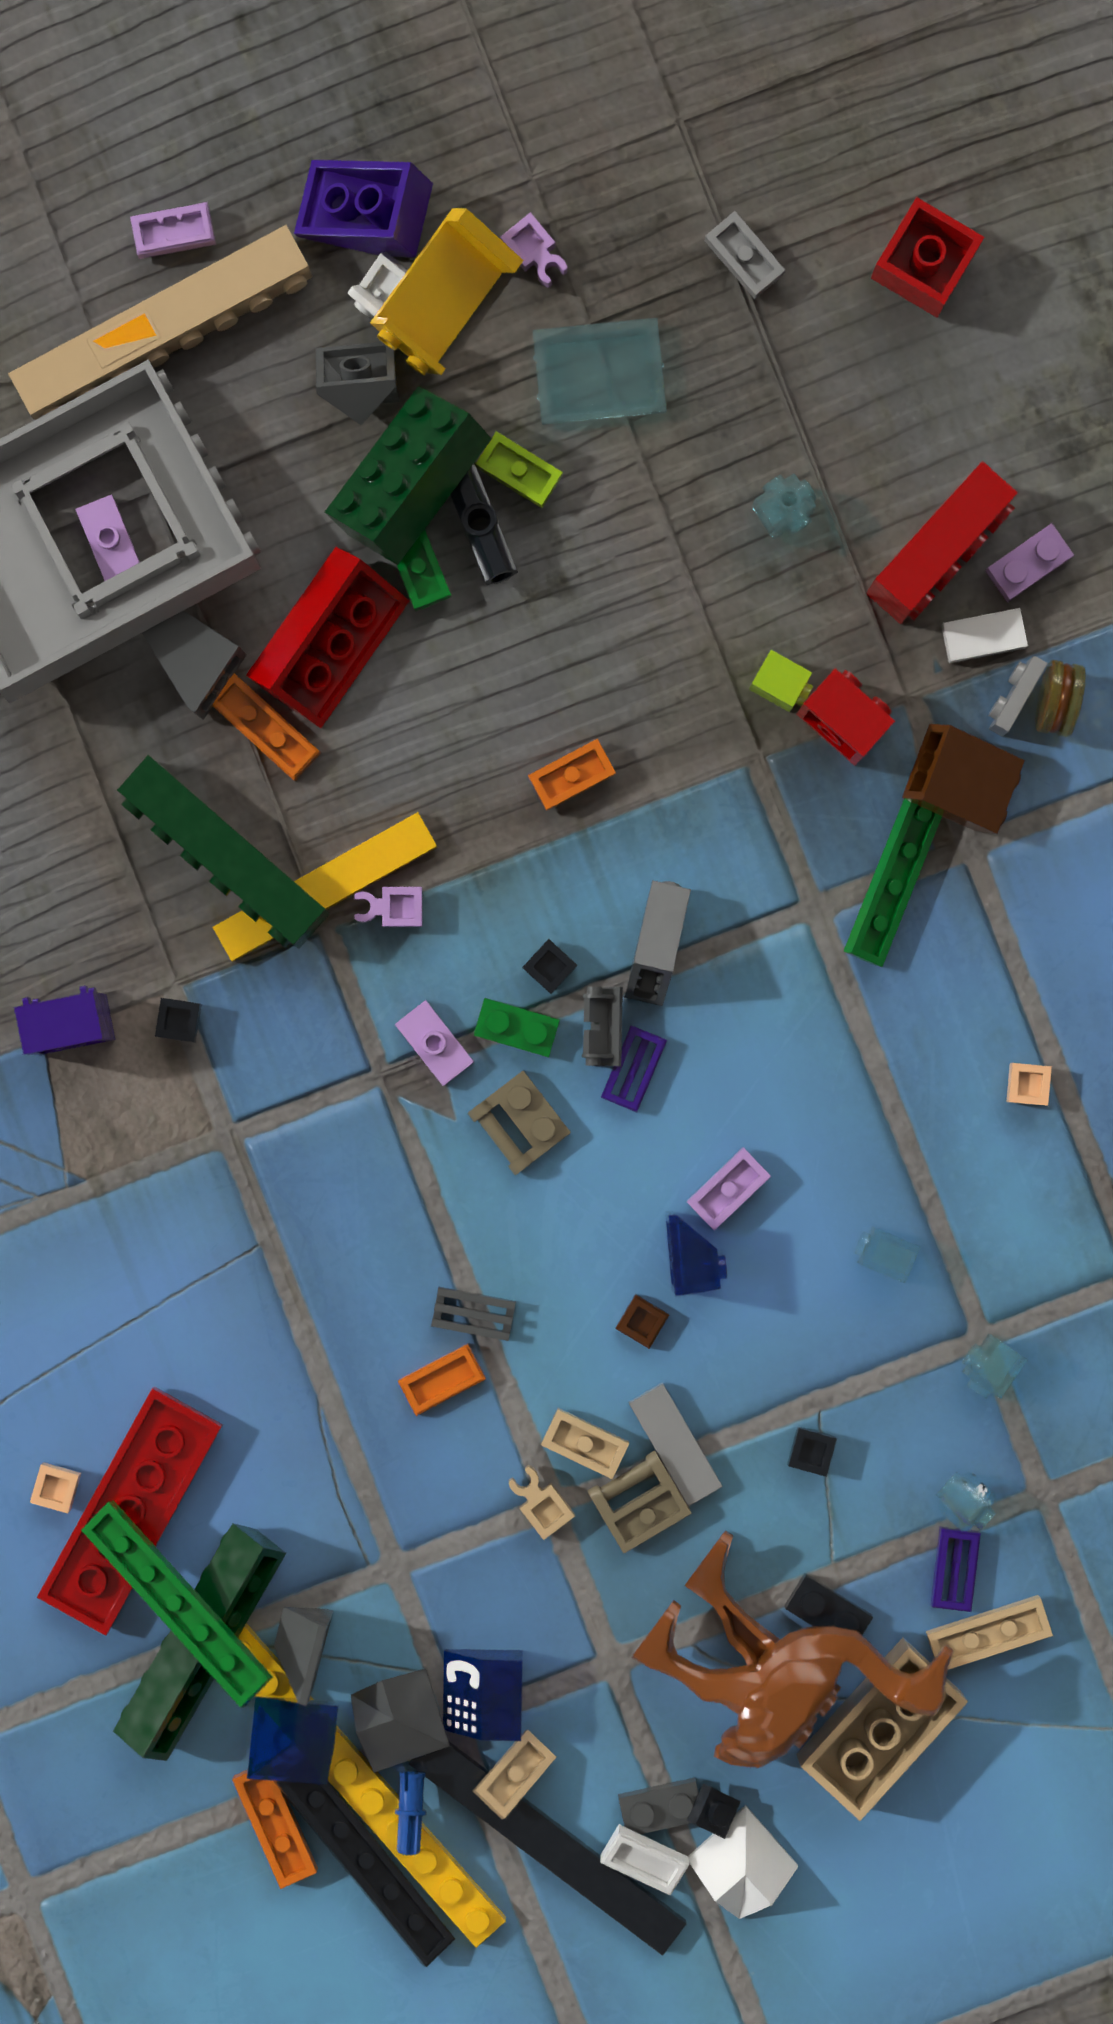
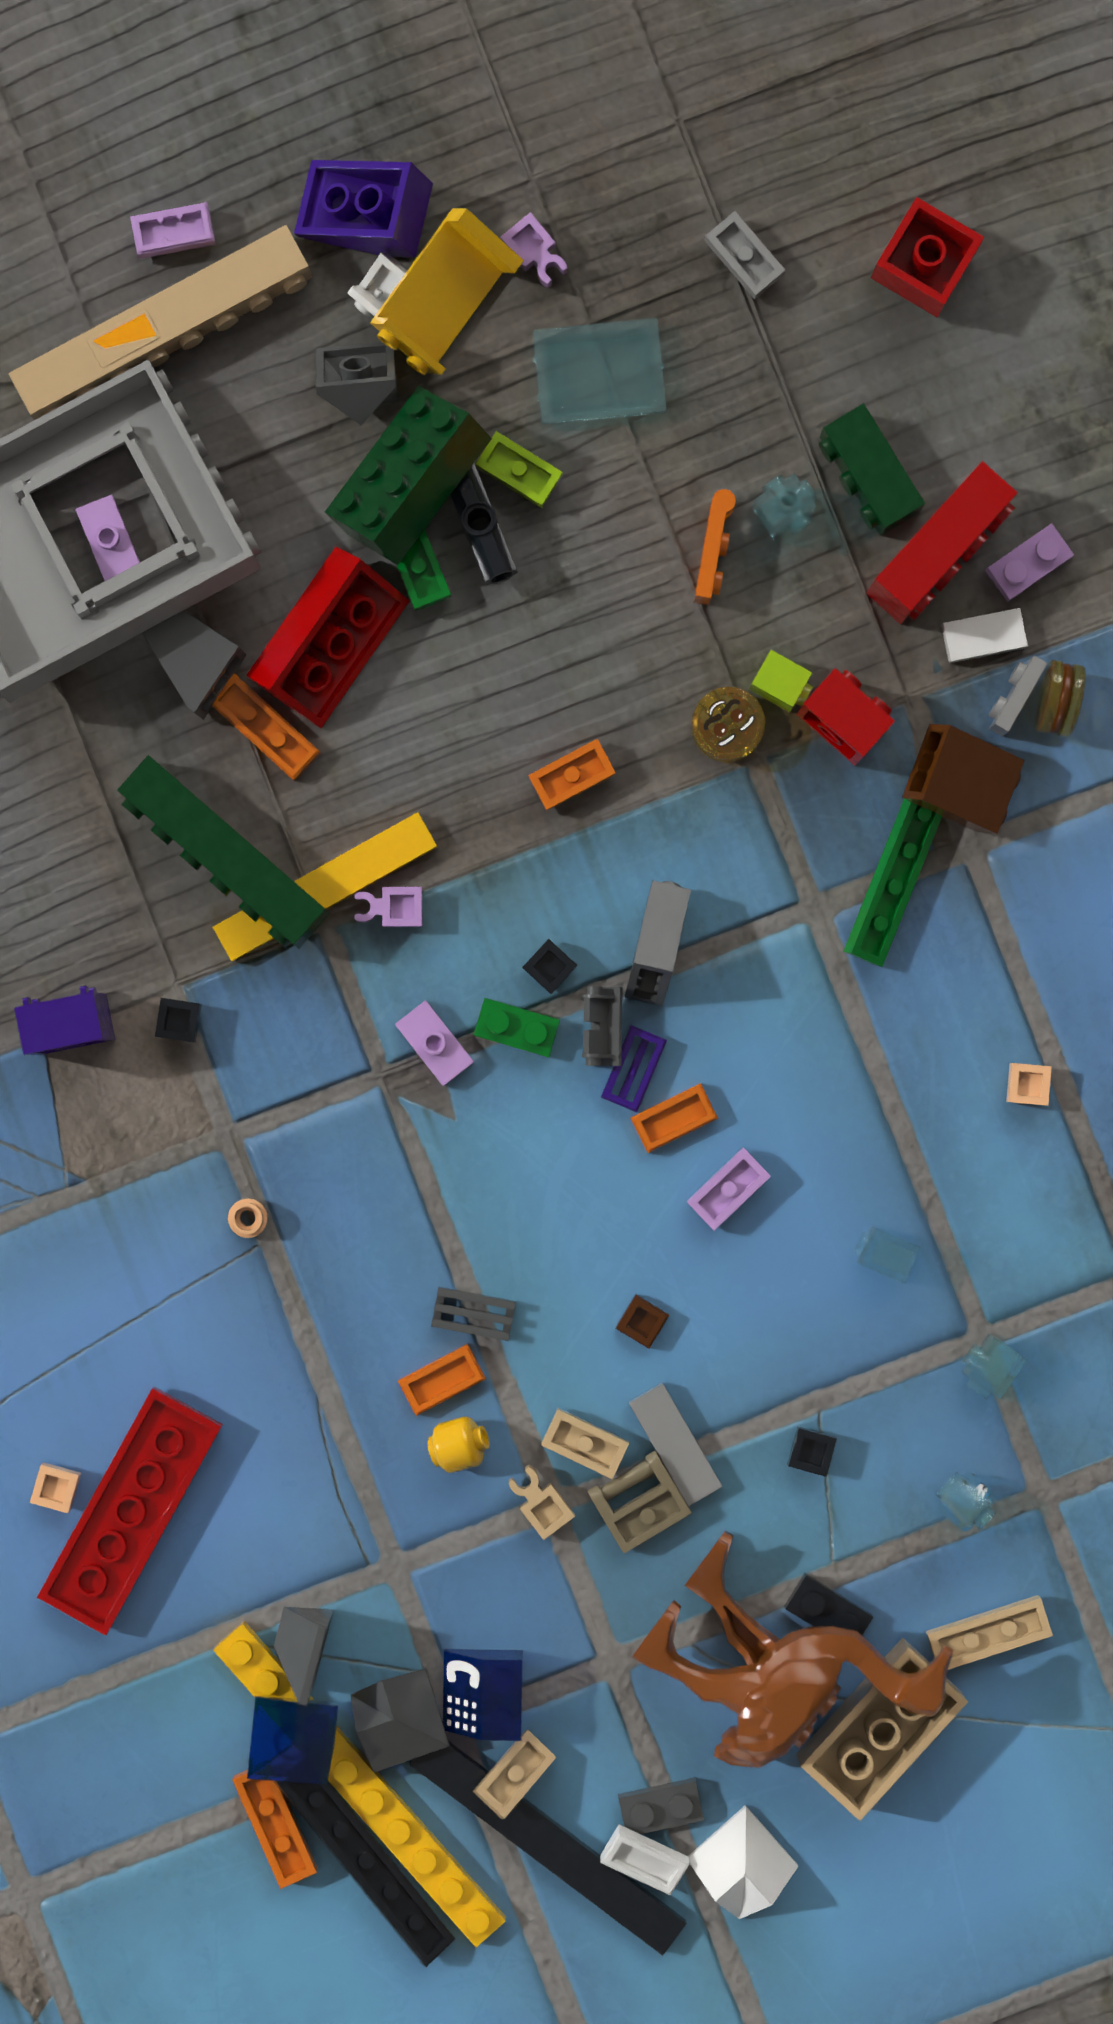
(176, 1679): dark green brick -> none
(177, 1604): green plate -> none
(235, 1221): none -> light nougat plate
(410, 1812): blue axle -> none
(458, 1444): none -> yellow head
(531, 1116): dark tan plate -> none
(674, 1118): none -> orange tile
(692, 1259): clear blue slope -> none
(713, 1811): black plate -> none
(714, 545): none -> orange plate
(727, 724): none -> clear yellow head
(870, 470): none -> dark green brick
(940, 1563): dark purple tile -> none

